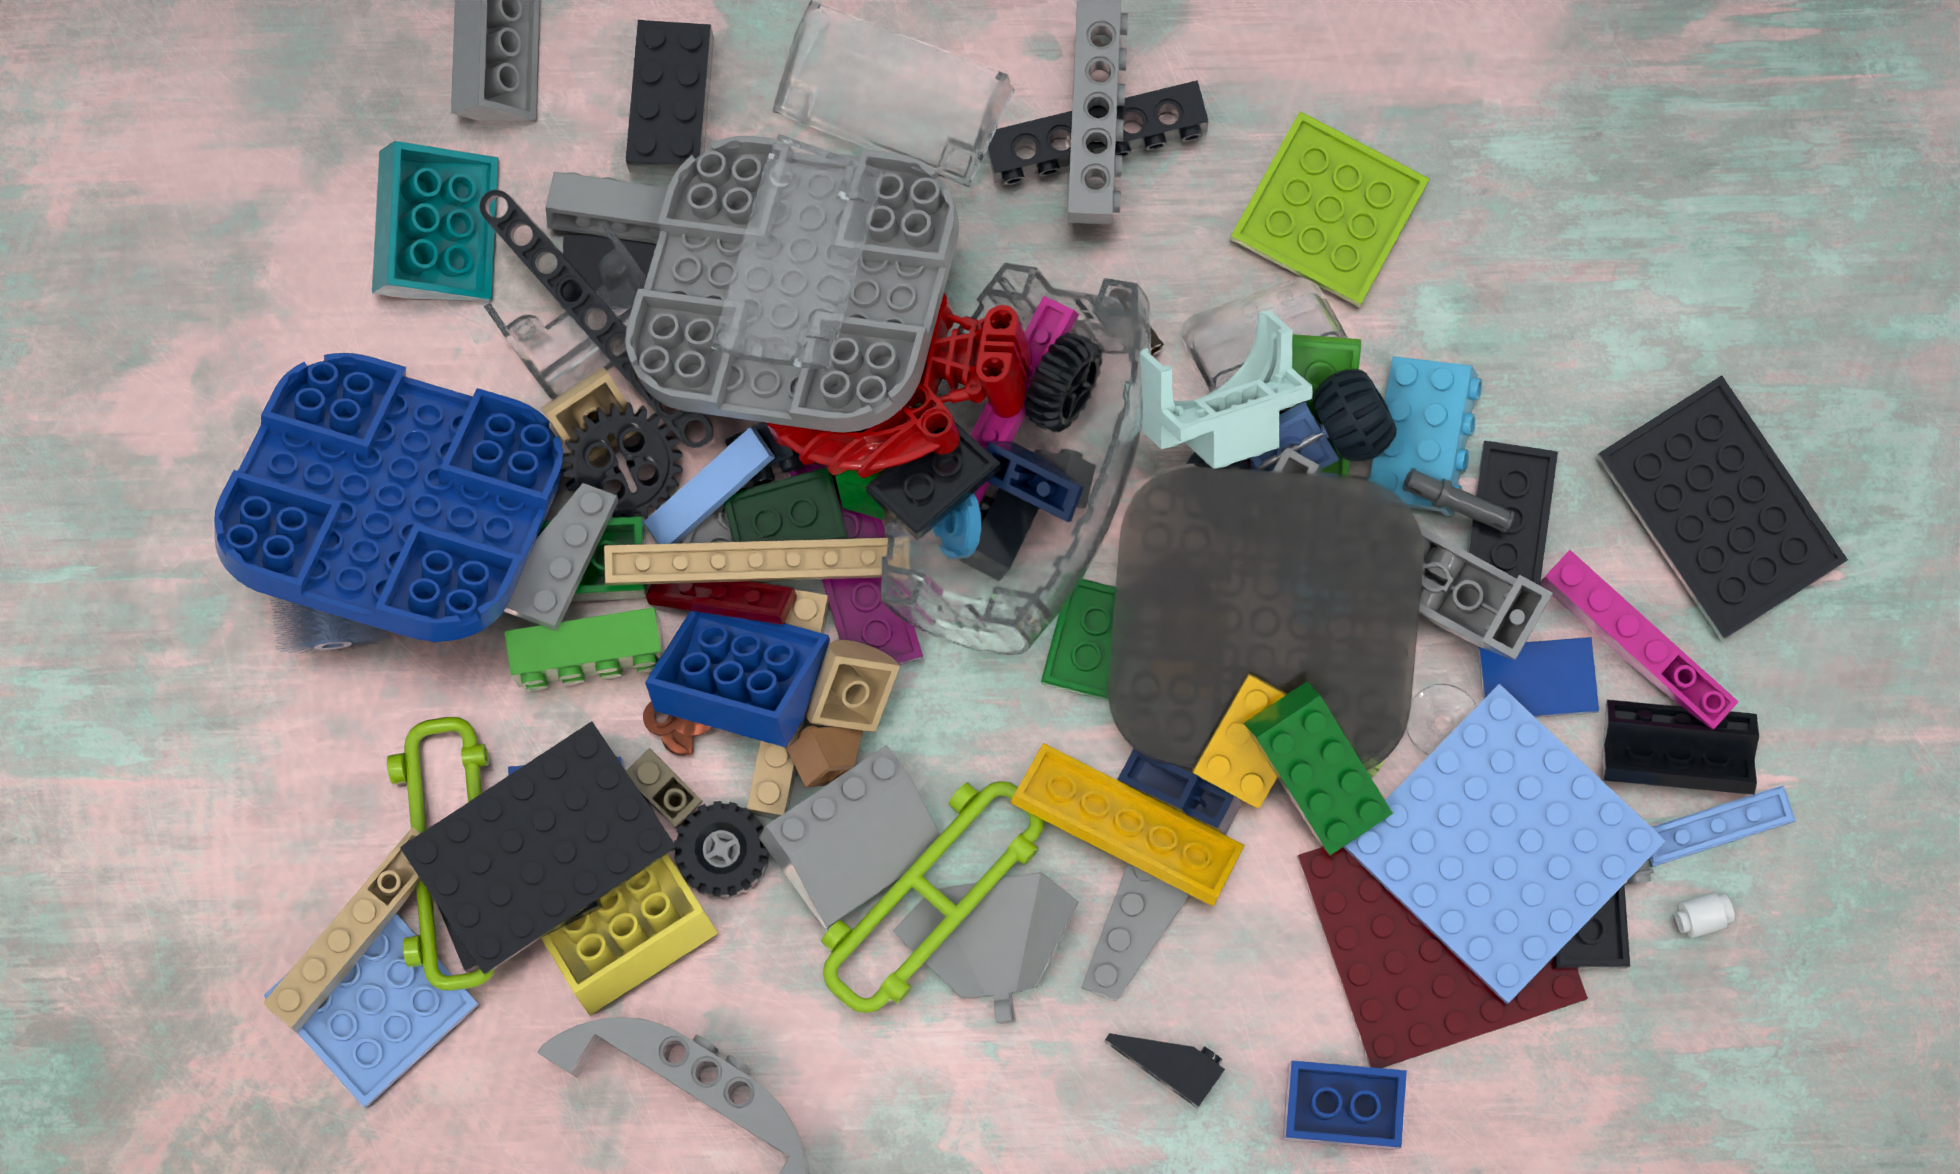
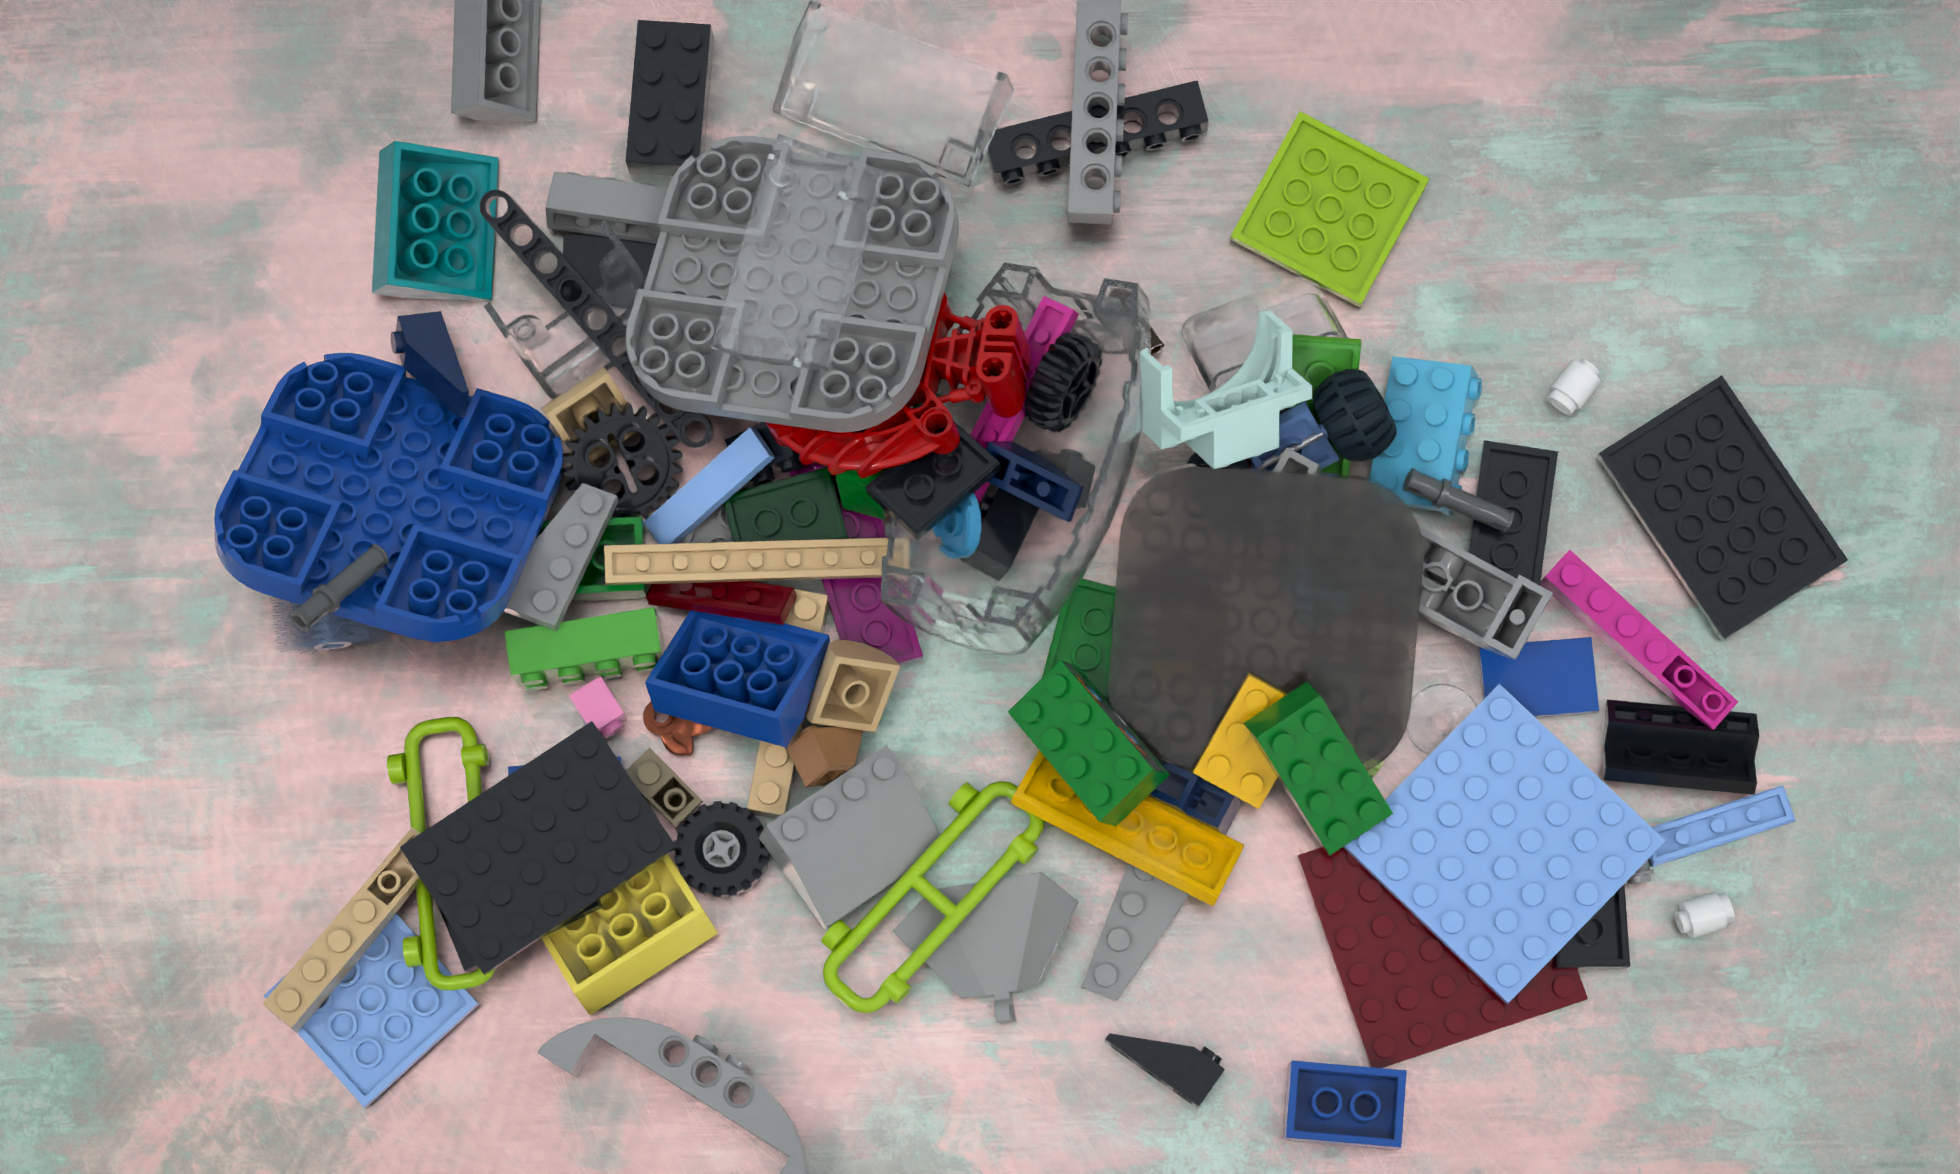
(328, 597): none -> dark grey pin
(431, 358): none -> dark blue slope
(598, 705): none -> bright pink brick
(1088, 743): none -> green brick
(1574, 386): none -> white brick

